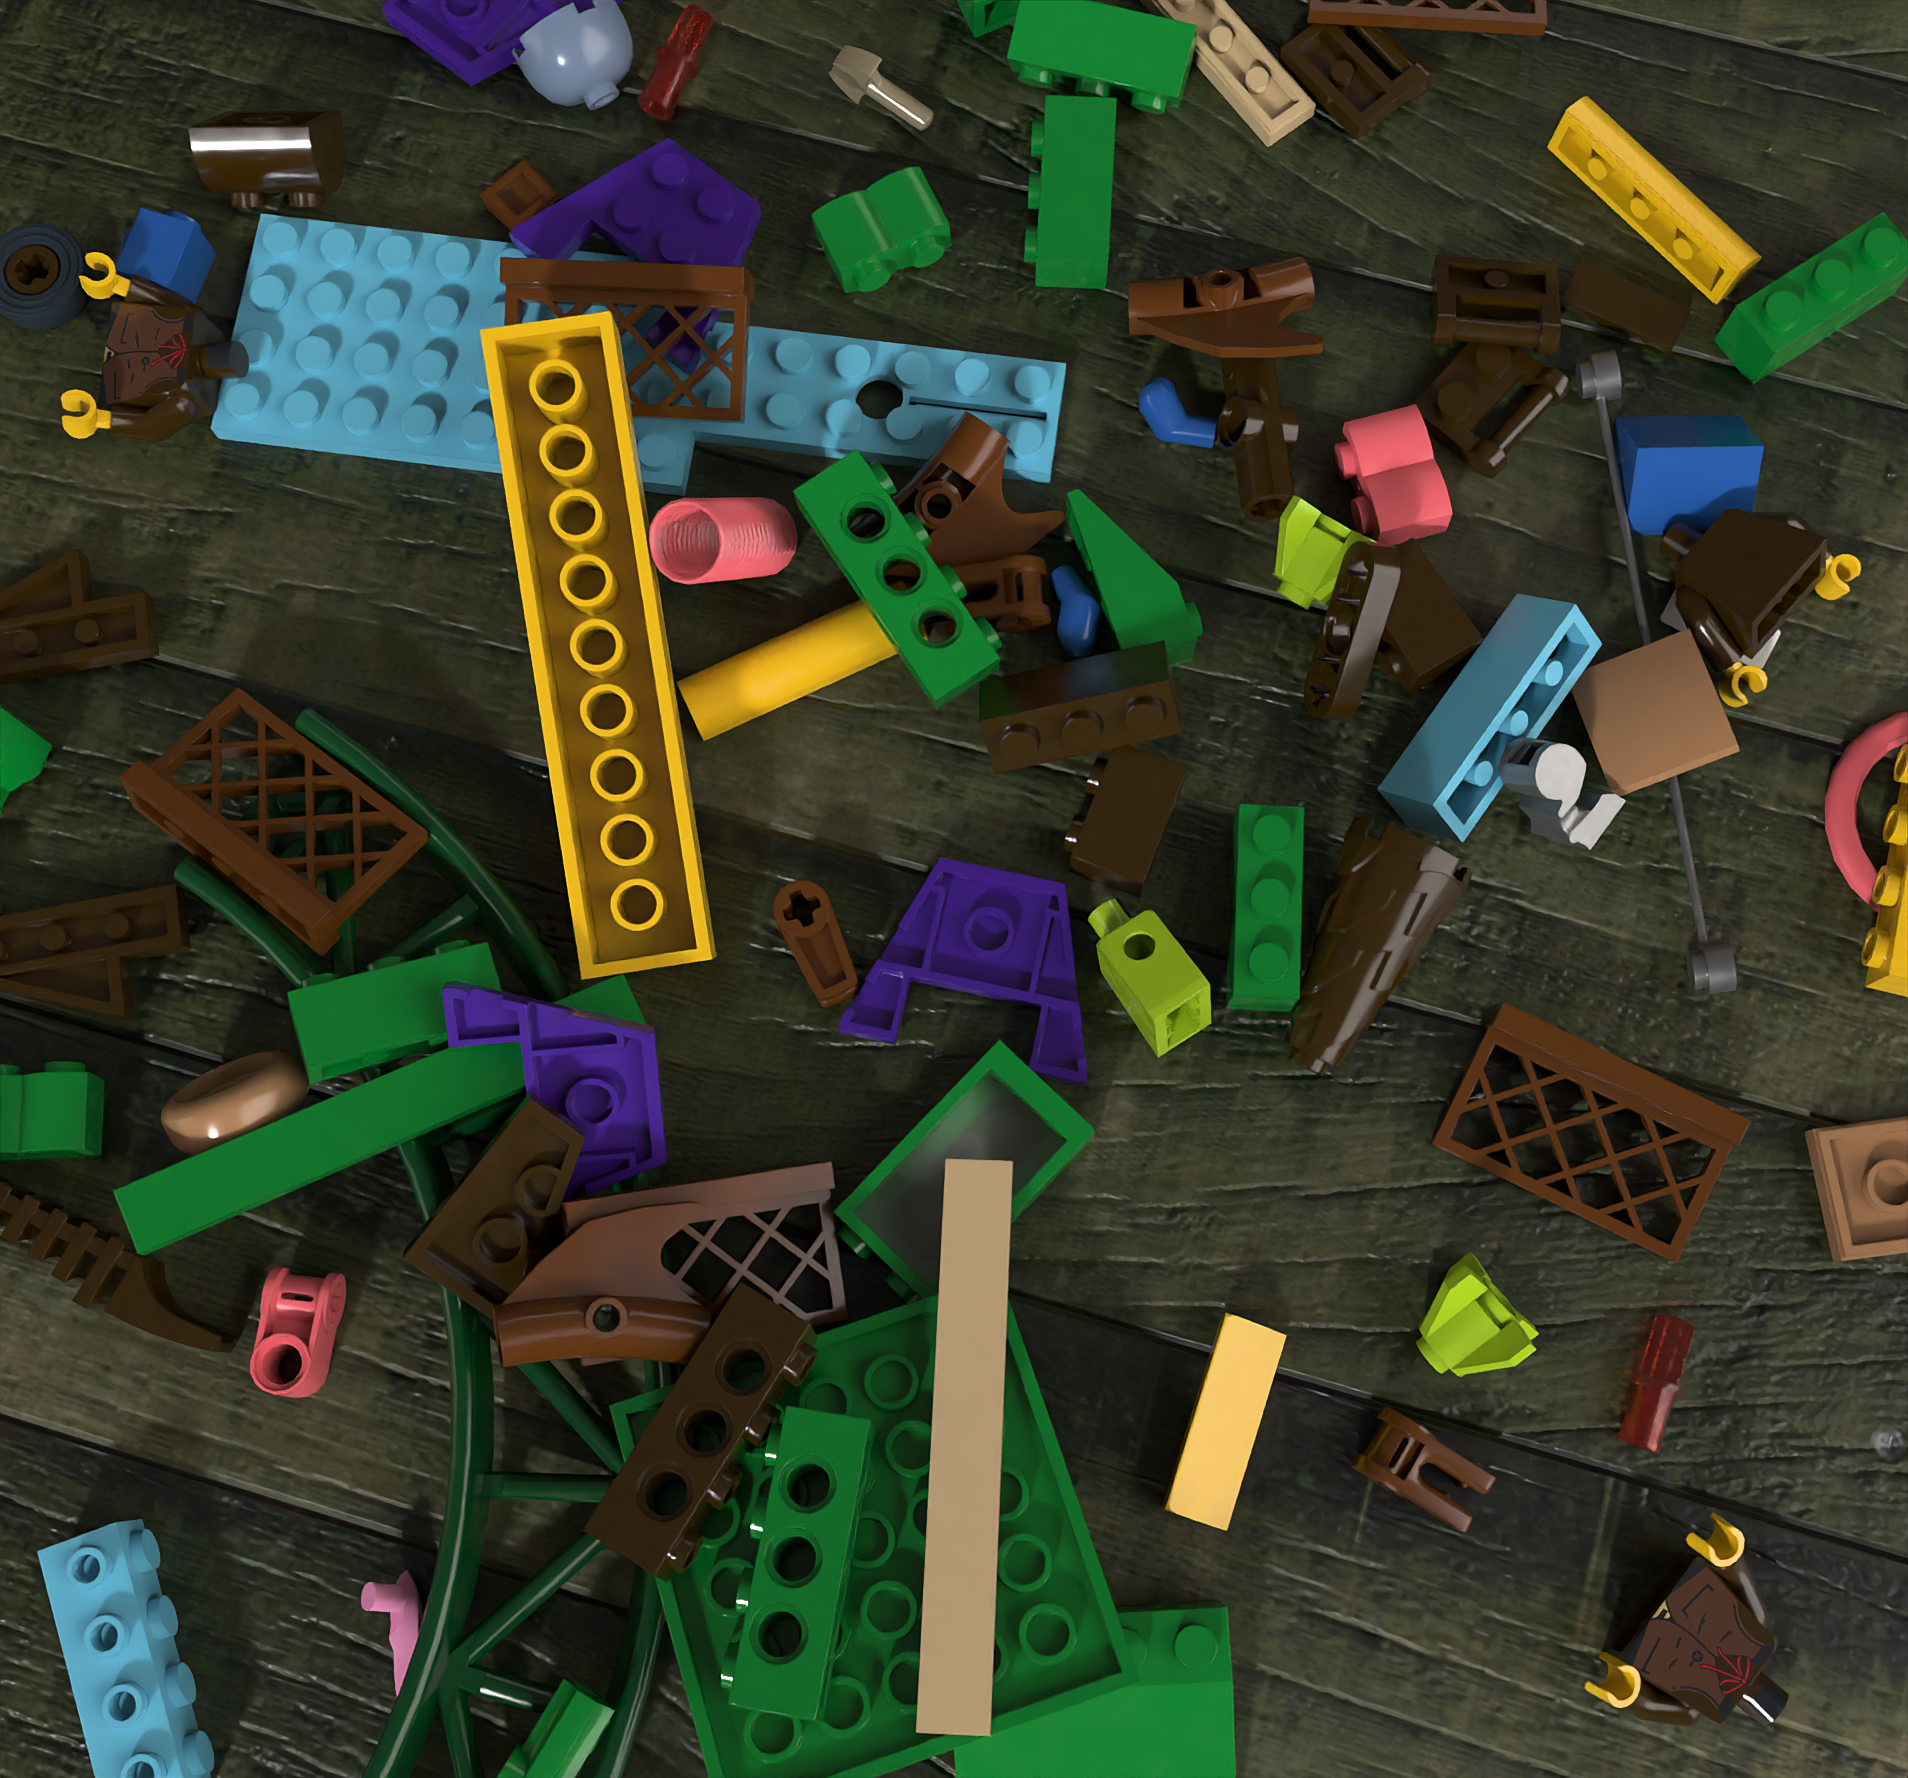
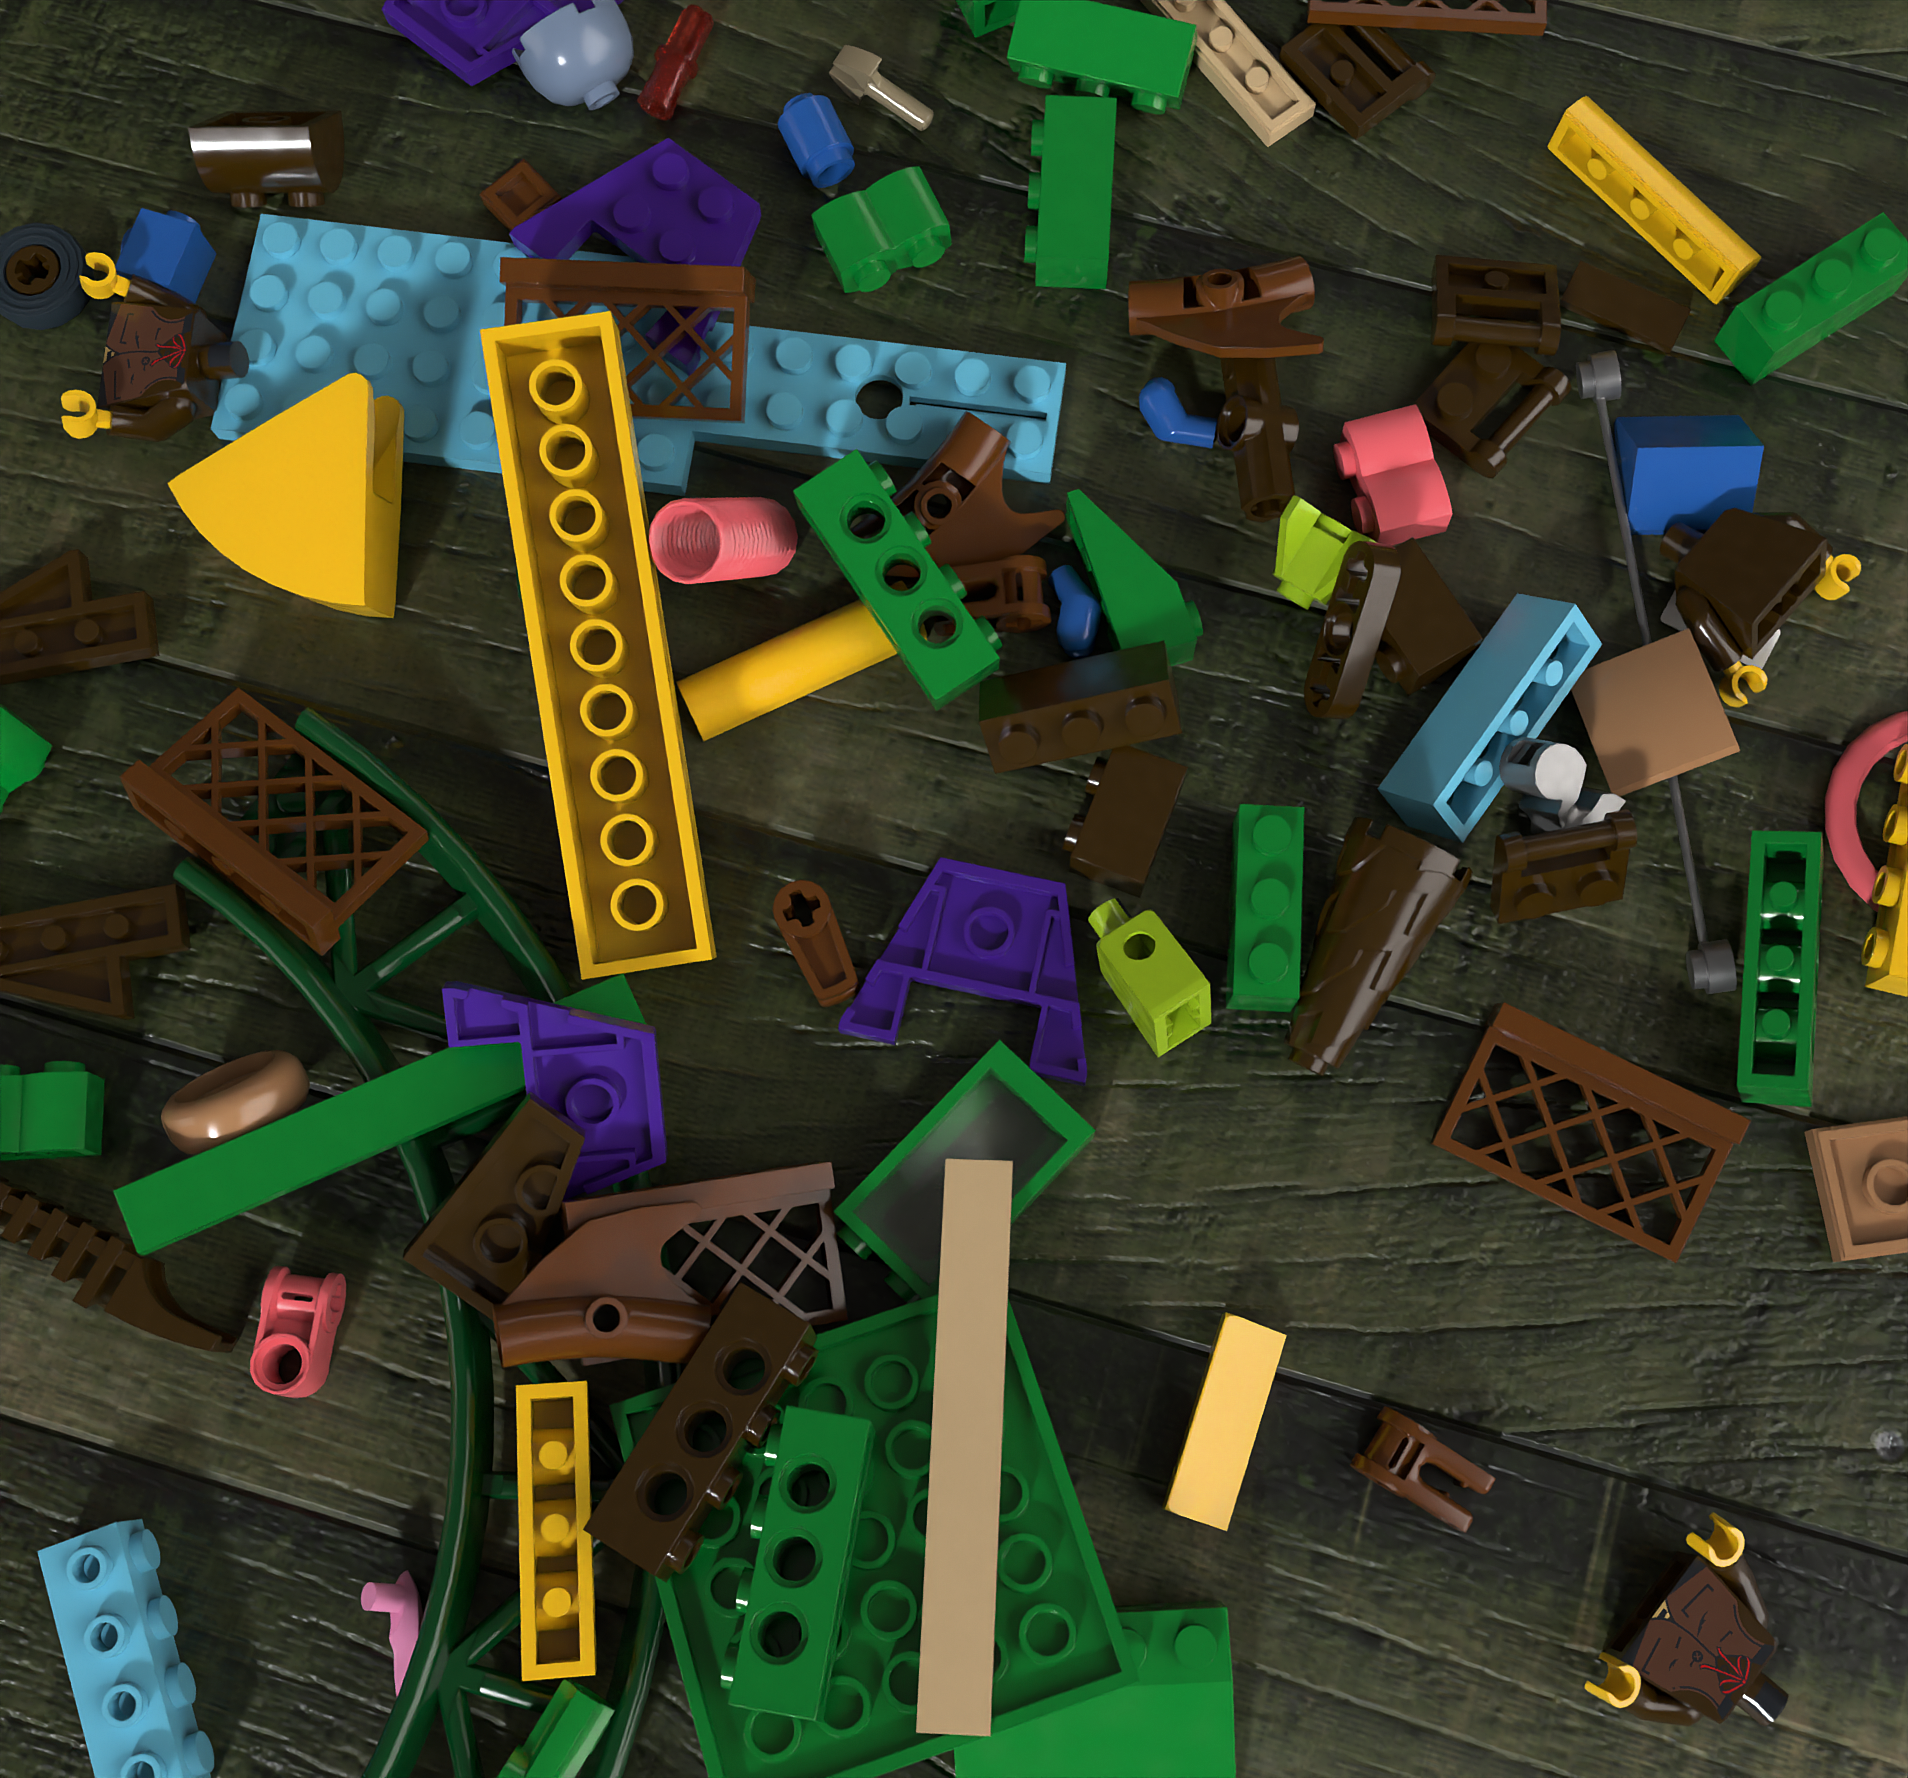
(310, 498): none -> yellow piece
(384, 1012): green brick -> none
(553, 1547): none -> yellow brick
(817, 139): none -> blue brick
(1473, 1324): lime brick -> none
(1561, 868): none -> dark brown plate
(1656, 1383): clear red axle -> none
(1781, 968): none -> green brick

